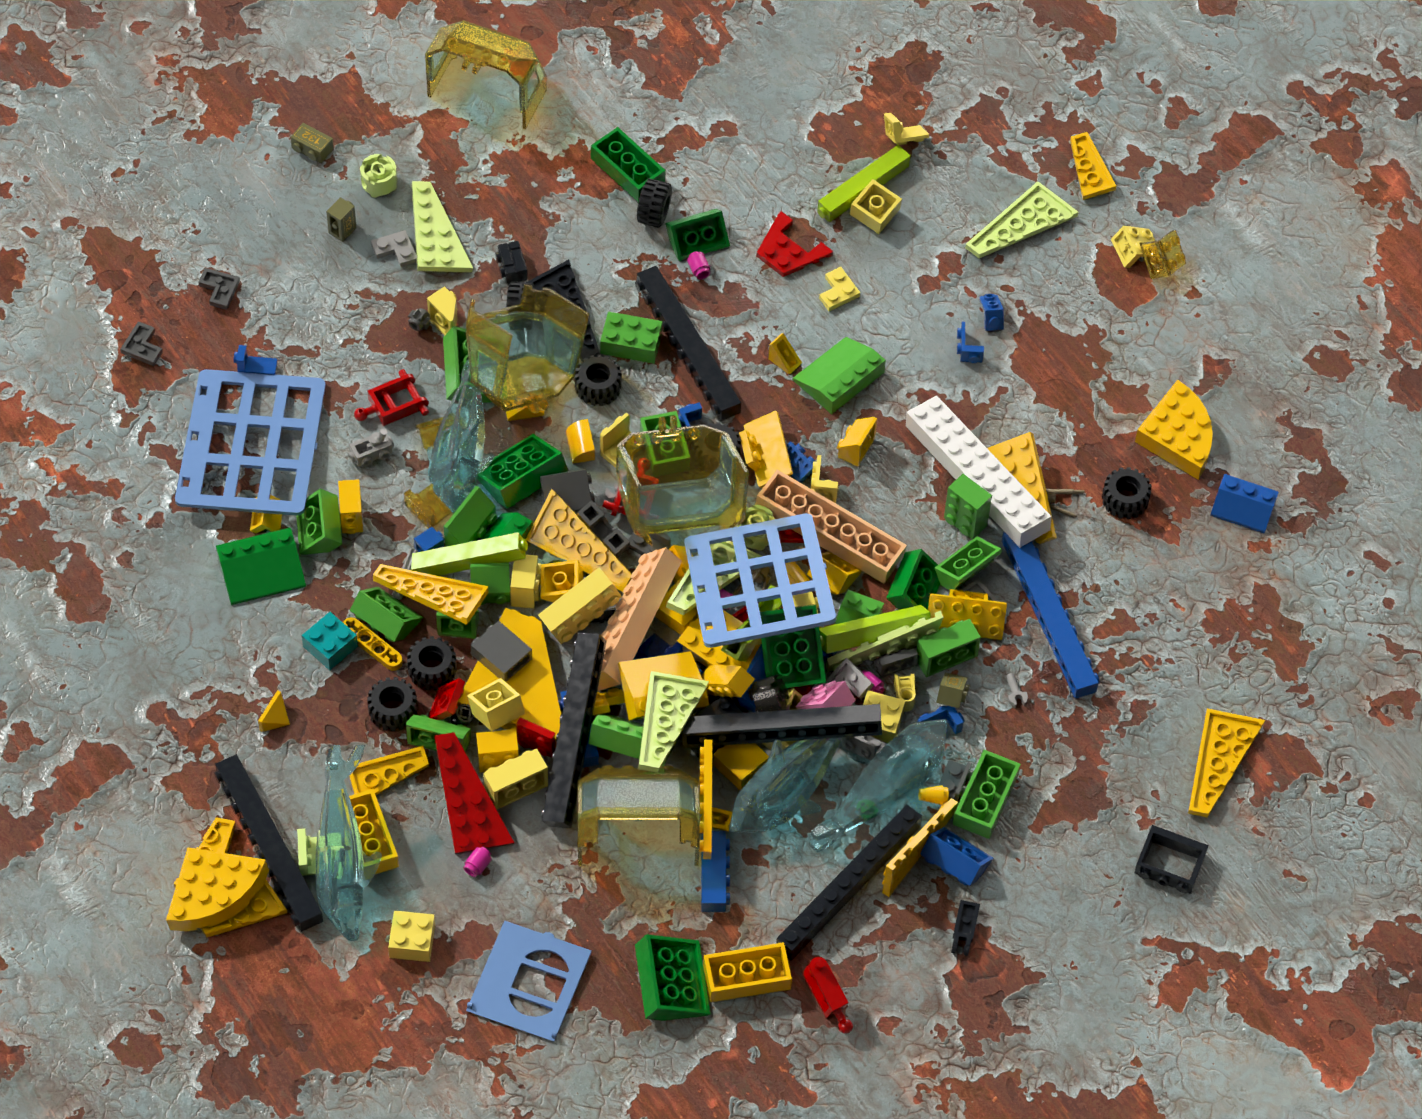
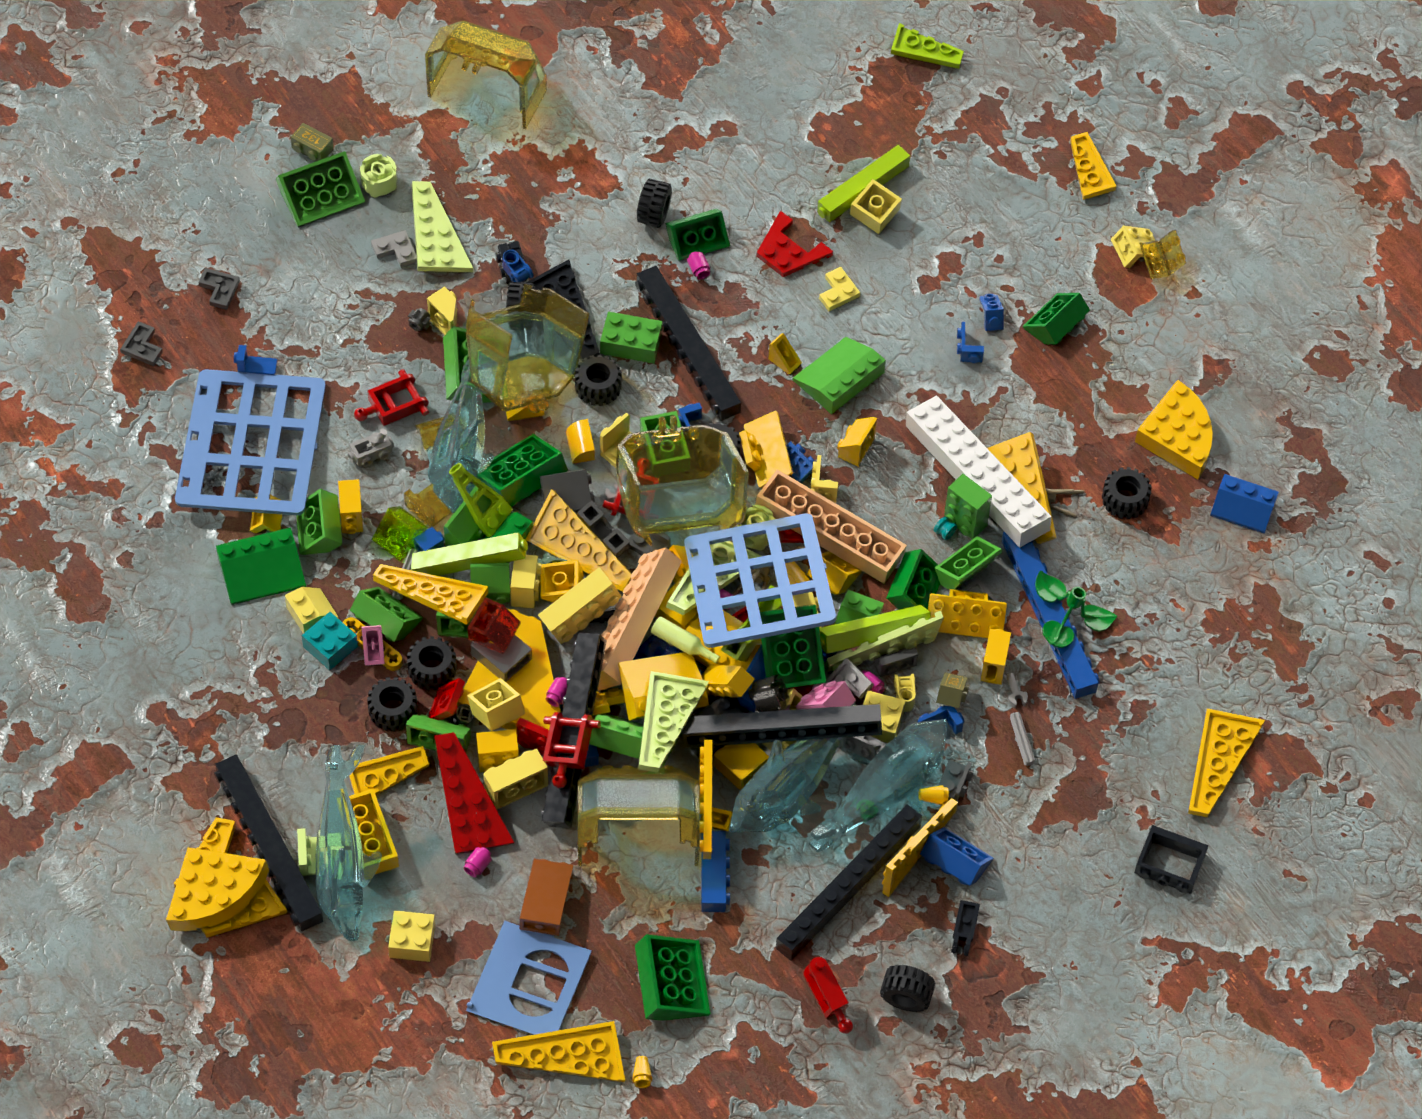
(274, 714): yellow slope -> none
(307, 606): none -> light yellow slope
(320, 189): none -> bright green slope
(341, 219): olive brick -> none
(373, 645): none -> bright pink slope
(398, 532): none -> clear neon green slope
(493, 626): none -> clear red slope
(495, 513): none -> lime plate
(518, 270): none -> blue piece
(545, 896): none -> dark orange panel
(553, 746): none -> red piece
(557, 692): none -> dark pink brick
(574, 1051): none -> yellow wing
(626, 162): green brick -> none
(642, 1074): none -> yellow cone
(681, 639): none -> yellowish green piece
(747, 972): yellow brick -> none
(900, 135): light yellow bracket -> none
(907, 988): none -> black tyre
(916, 46): none -> lime wing
(945, 528): none -> teal wheel
(948, 647): bright green brick -> none
(986, 794): bright green brick -> none
(995, 656): none -> yellow piece
(1022, 738): none -> light grey axle
(1028, 215): yellowish green wing -> none
(1057, 317): none -> green slope
(1057, 634): none -> green plant

